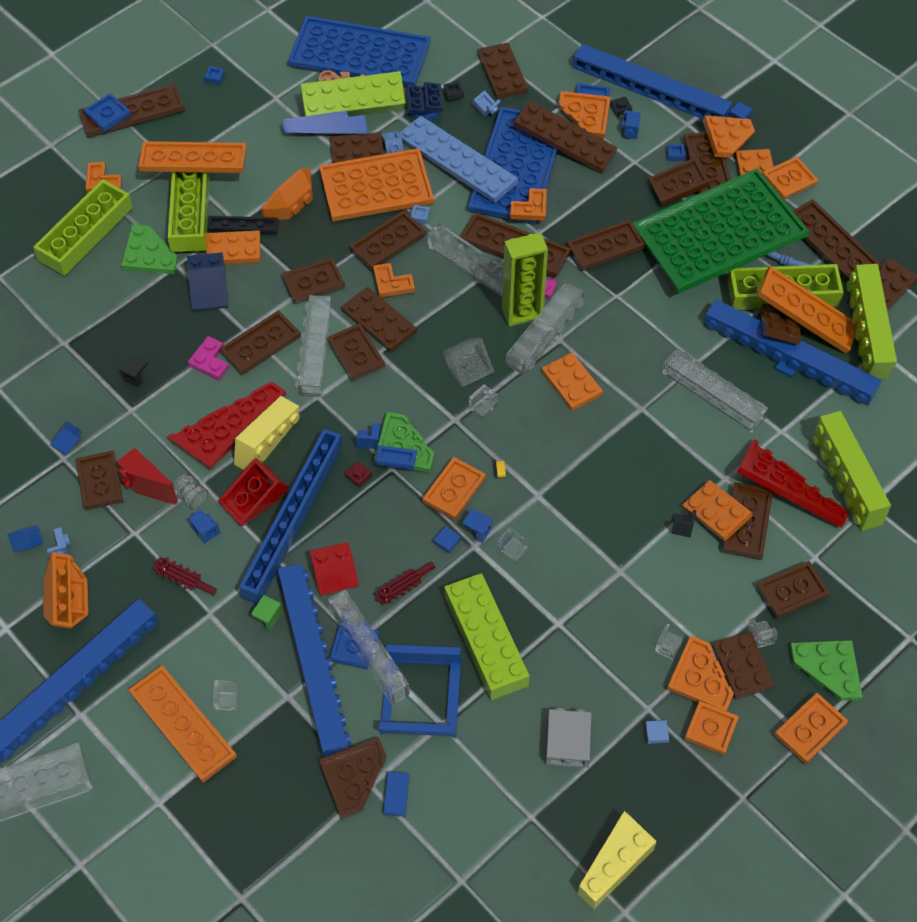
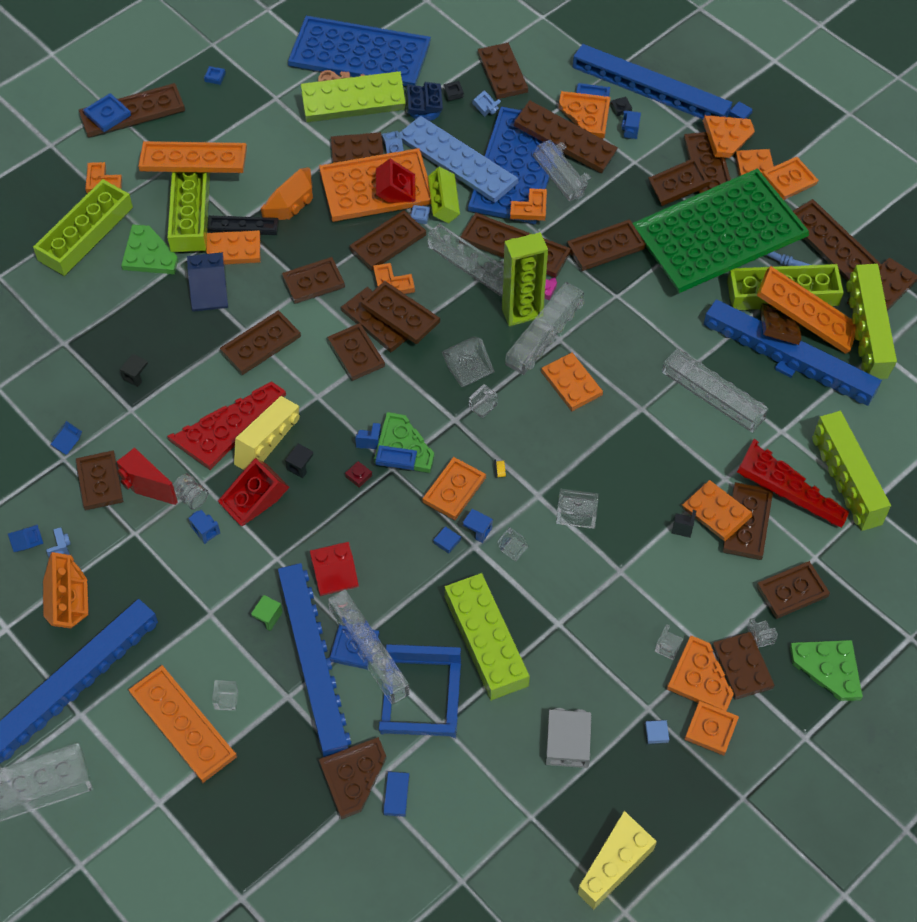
(182, 576): dark red piece -> none
(205, 359): dark pink plate -> none
(291, 517): blue brick -> none
(298, 459): none -> black panel
(314, 346): clear brick -> none
(326, 123): wedge -> none
(395, 183): none -> red slope
(400, 312): none -> reddish brown plate
(403, 583): dark red piece -> none
(443, 195): none -> lime brick
(560, 170): none -> clear brick
(577, 508): none -> clear slope
(676, 152): blue tile -> none
(811, 728): orange plate -> none

